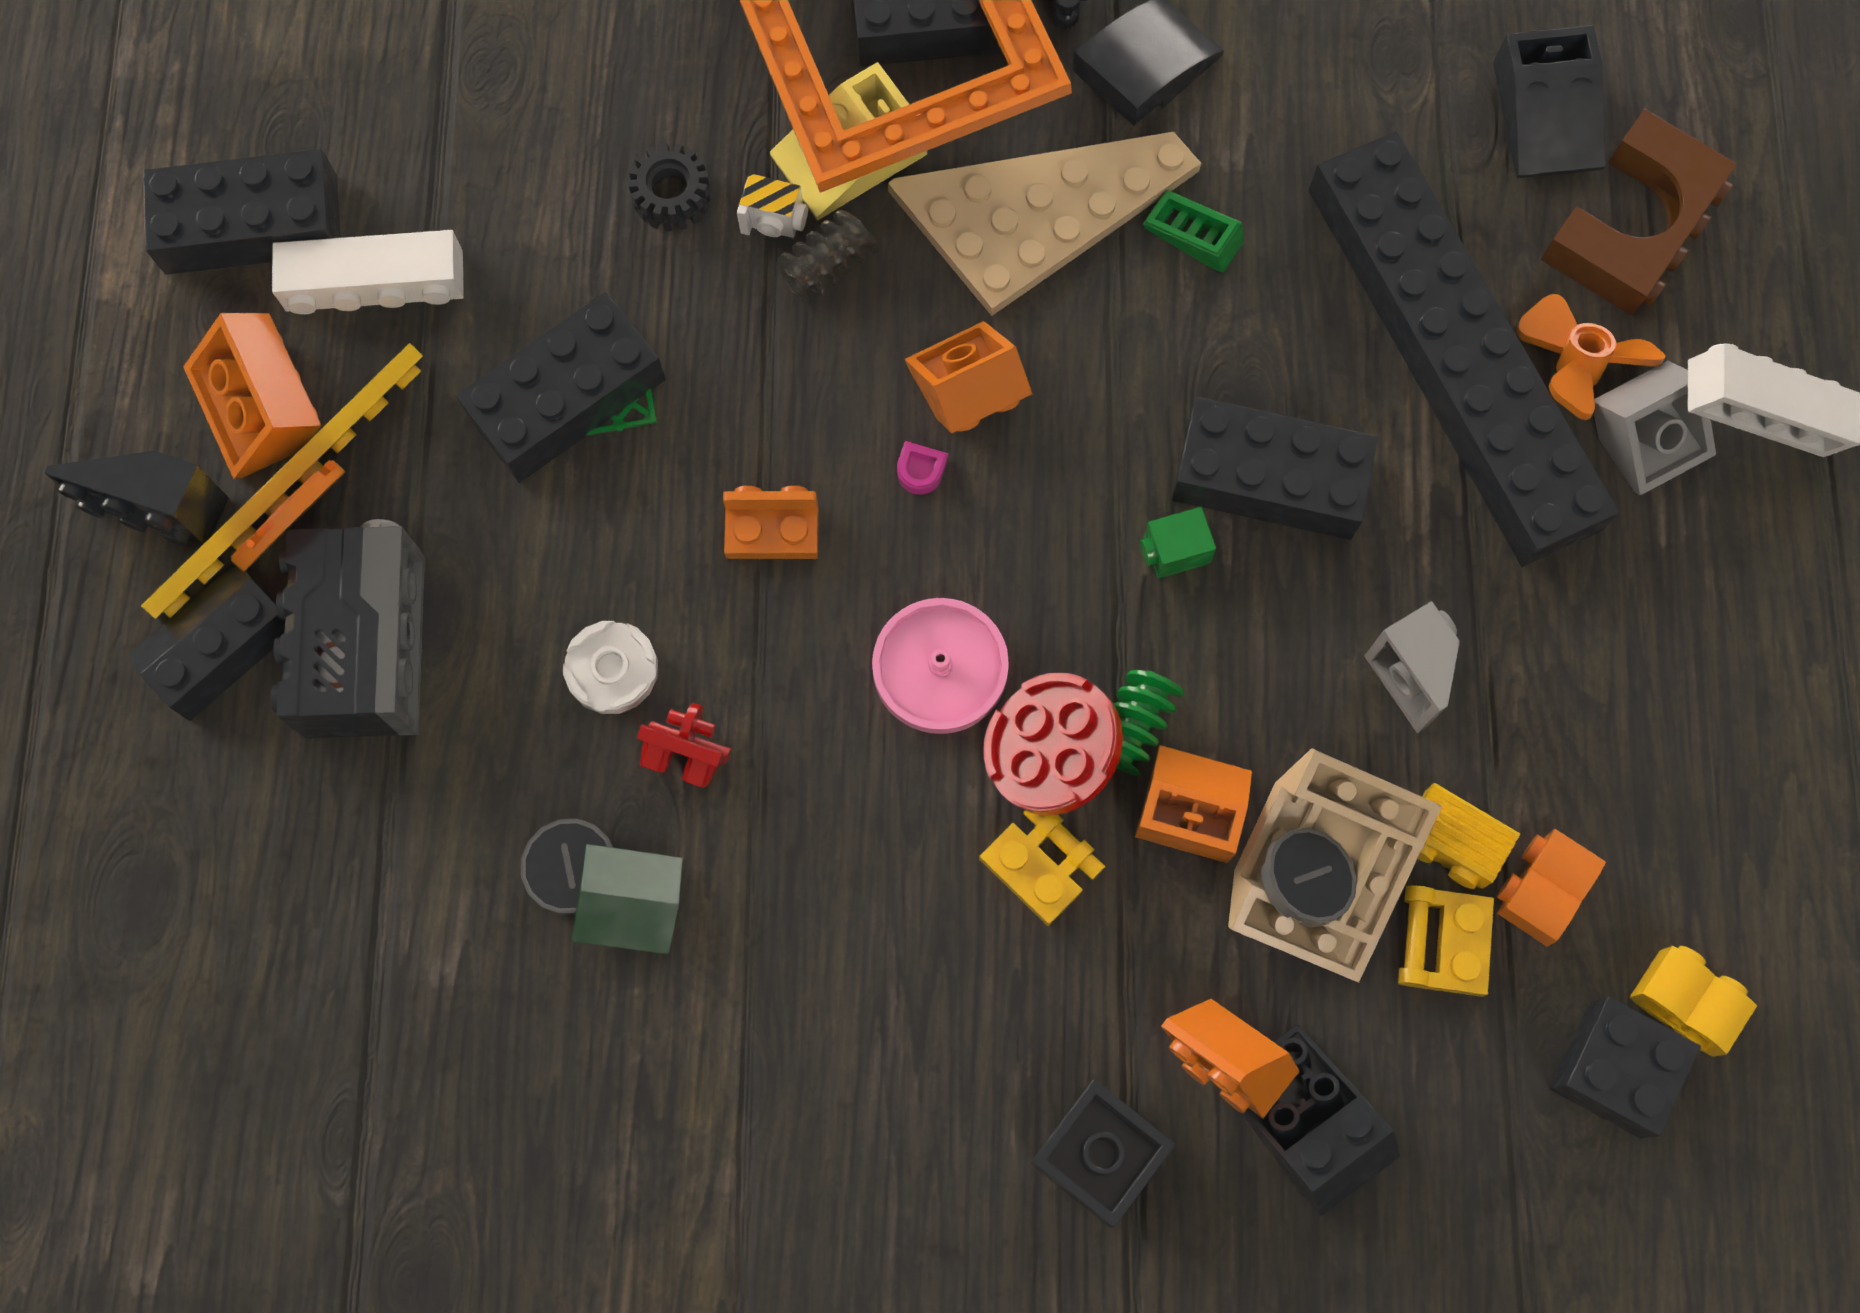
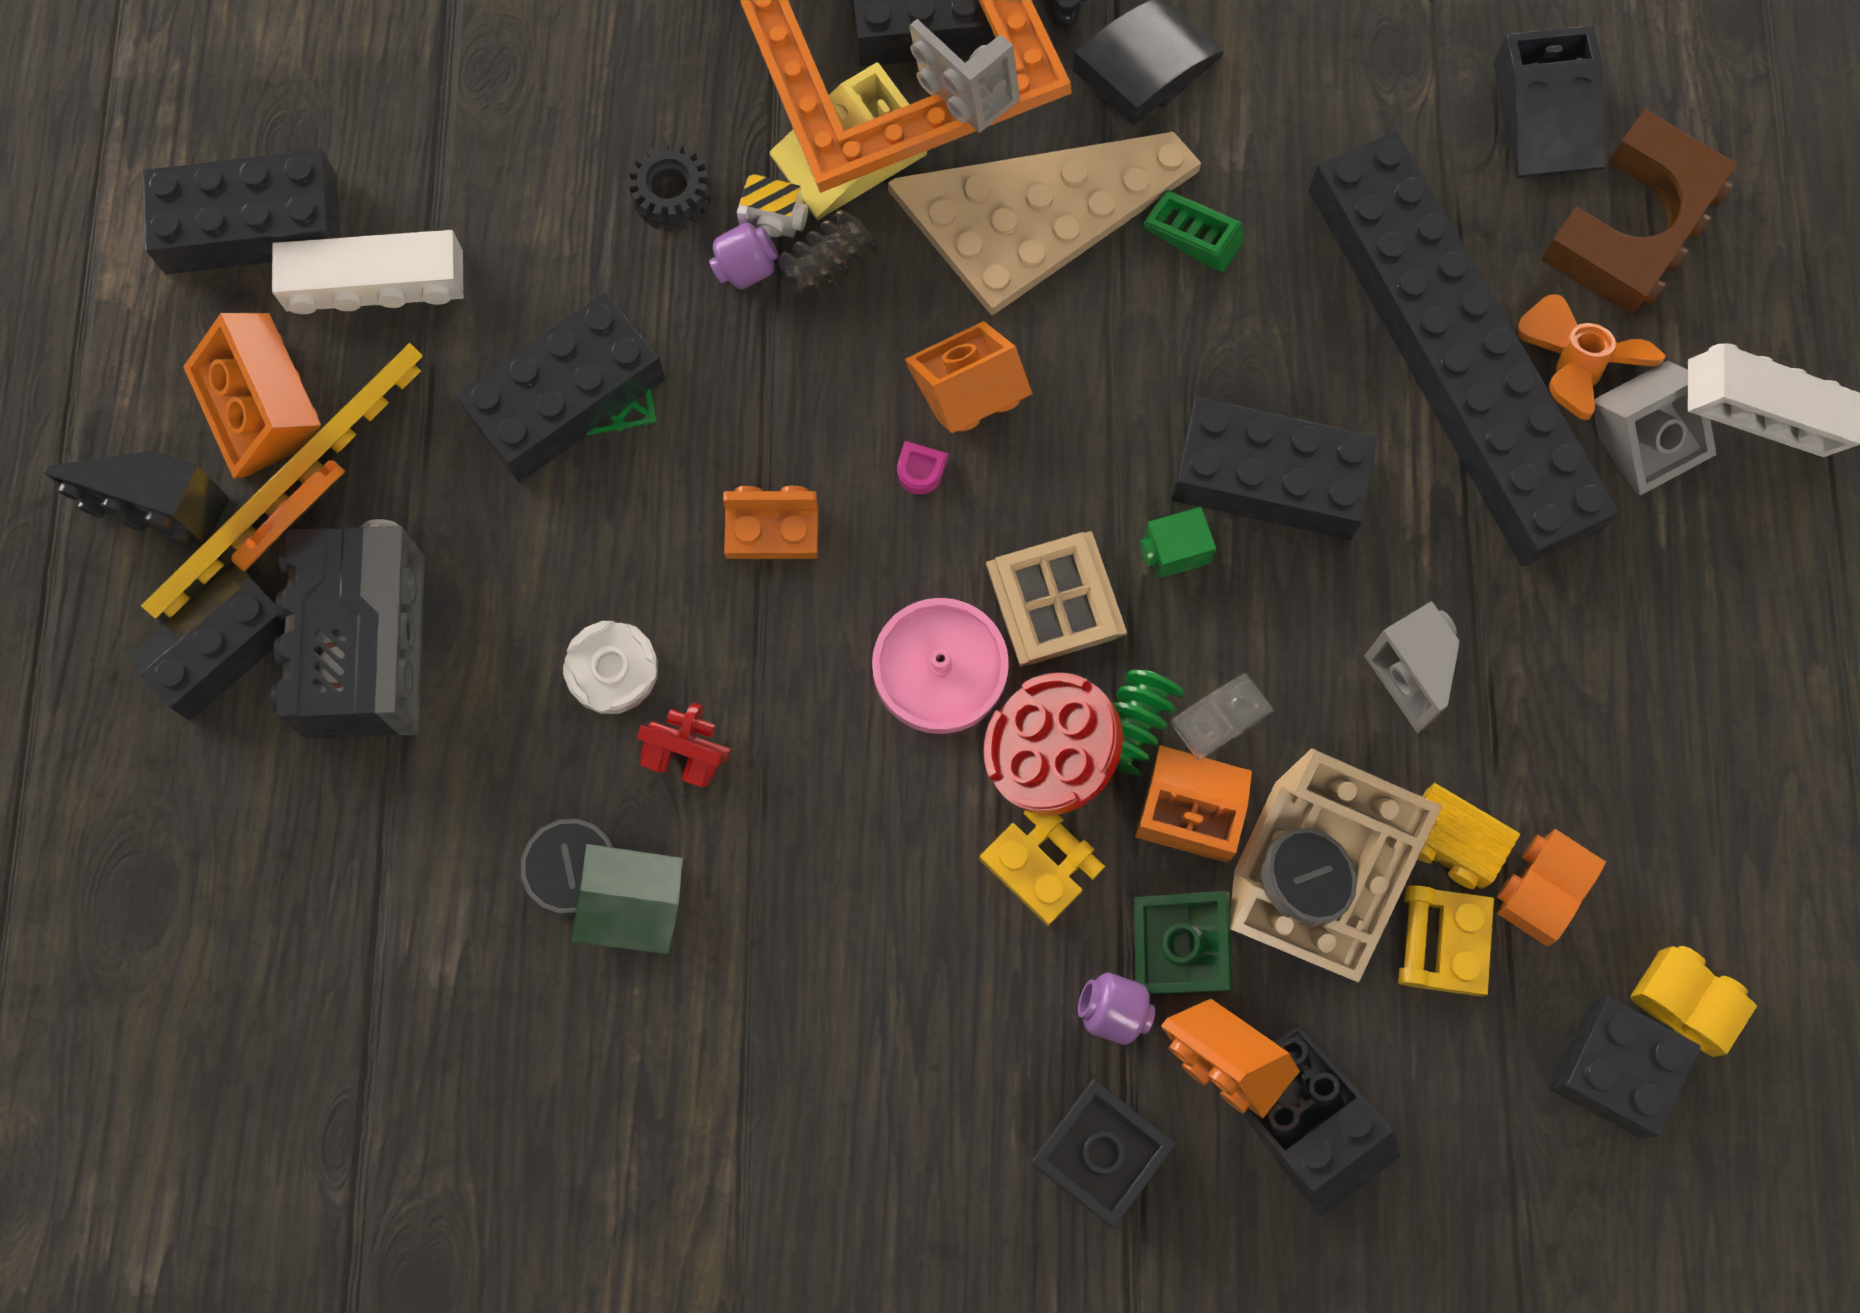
(743, 256): none -> medium lavender head
(974, 89): none -> light grey bracket
(1056, 598): none -> tan piece
(1116, 1008): none -> medium lavender head
(1183, 943): none -> dark green slope
(1221, 716): none -> clear slope

